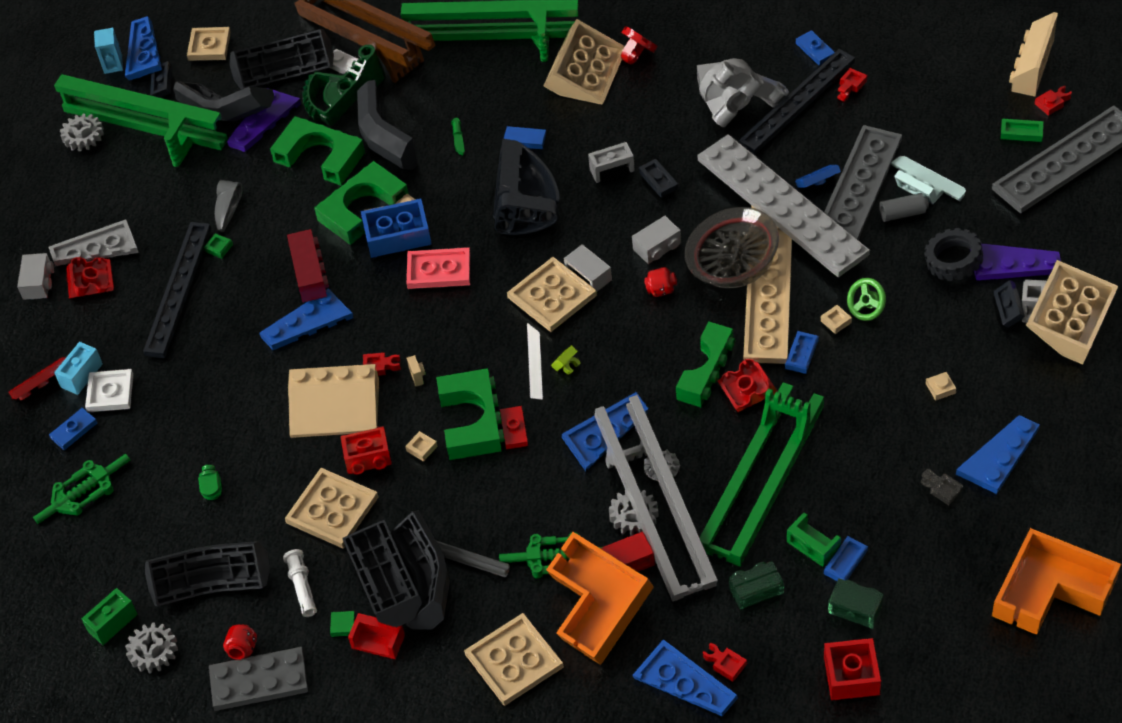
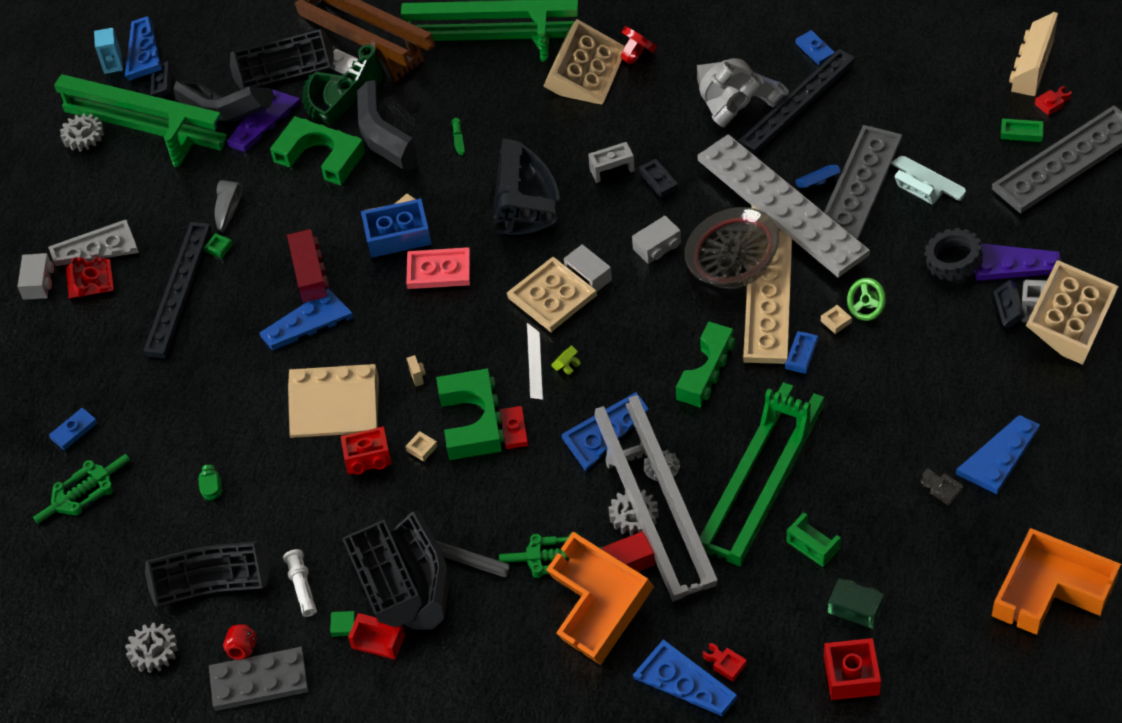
(39, 380): red plate -> none
(75, 369): medium azure panel -> none
(109, 390): white plate -> none
(109, 616): green panel -> none
(208, 43): tan plate -> none
(331, 507): tan plate -> none
(370, 181): green arch -> none
(381, 362): red plate -> none
(513, 659): tan plate -> none
(528, 137): blue tile -> none
(660, 282): red head -> none
(746, 385): red slope -> none
(756, 584): clear green brick -> none
(845, 559): blue tile -> none
(851, 80): red plate -> none
(903, 207): dark grey brick -> none
(941, 386): tan plate -> none

